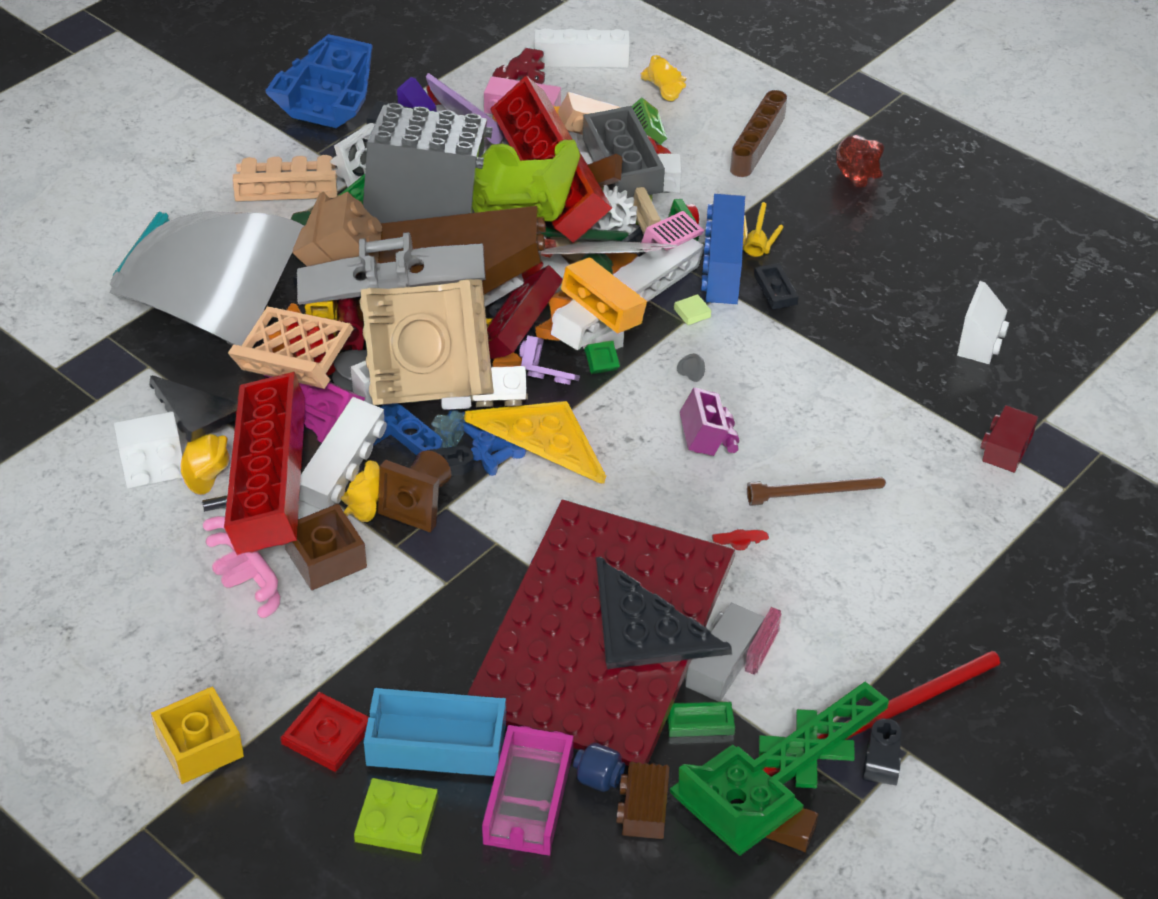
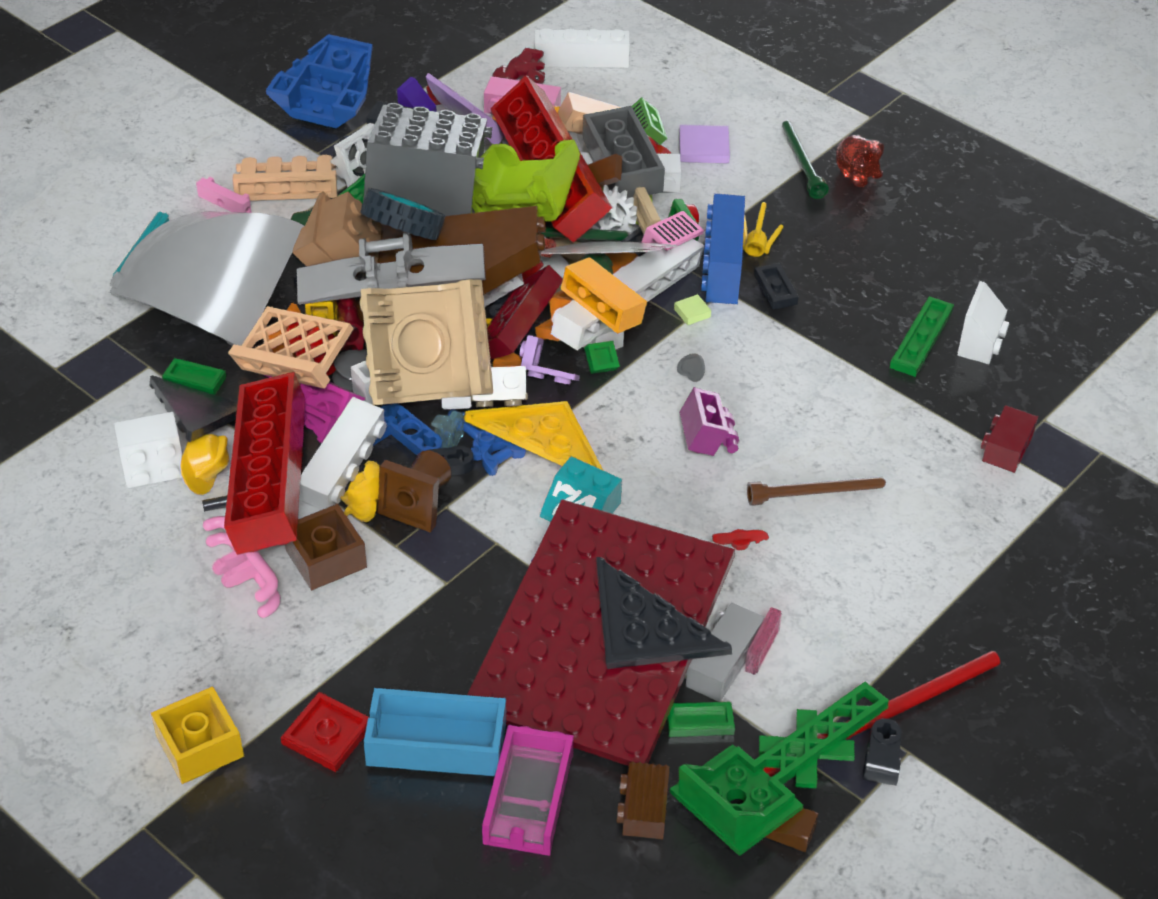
(195, 375): none -> green tile
(222, 196): none -> bright pink piece
(396, 816): lime plate -> none
(402, 214): none -> black wheel
(583, 485): none -> teal slope
(599, 767): dark blue head -> none
(665, 77): yellow hair -> none
(704, 144): none -> lavender tile
(758, 133): reddish brown beam -> none
(816, 185): none -> dark green piece
(921, 336): none -> green tile

